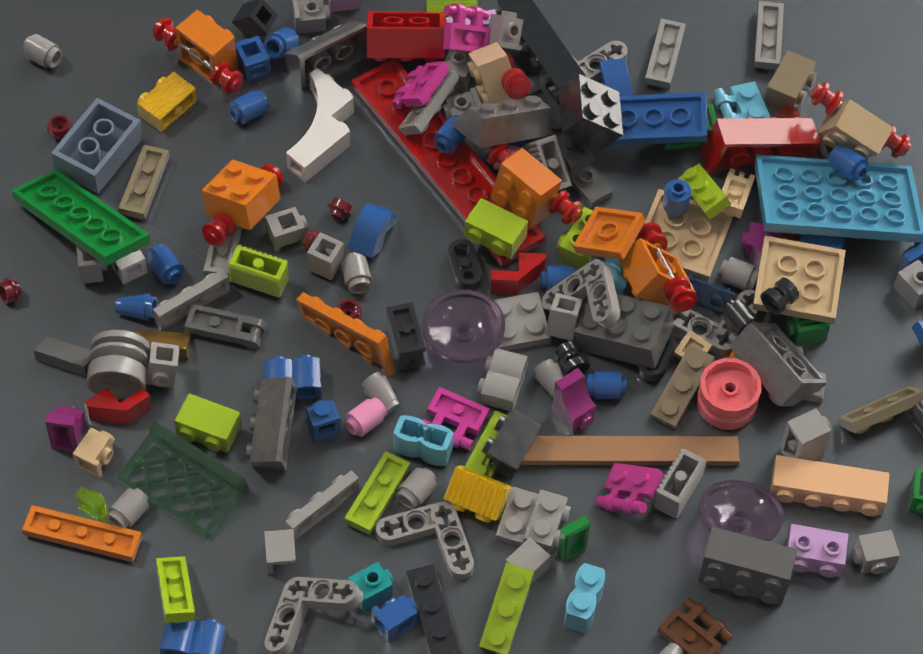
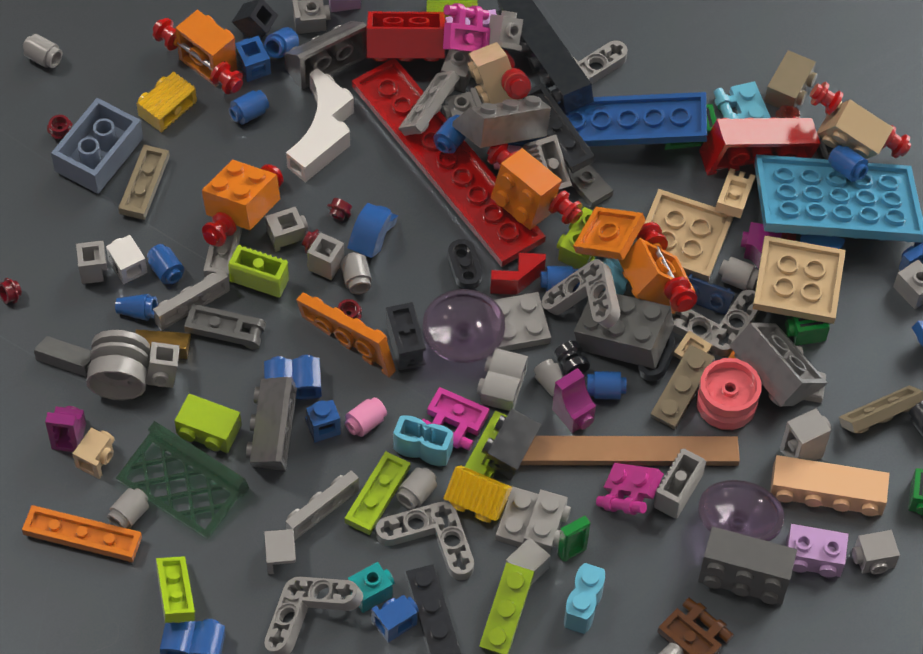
(81, 217): green plate -> none
(91, 503): clear neon green plate -> none
(108, 409): red slope -> none
(380, 388): light grey cone -> none
(420, 85): dark pink plate -> none
(495, 228): lime brick -> none
(564, 316): light grey brick -> none
(590, 112): black brick -> none
(616, 76): blue slope -> none
(665, 53): light grey plate -> none
(676, 198): blue brick -> none
(705, 191): lime plate -> none
(738, 316): black brick -> none
(768, 35): light grey plate -> none
(779, 296): black wheel -> none

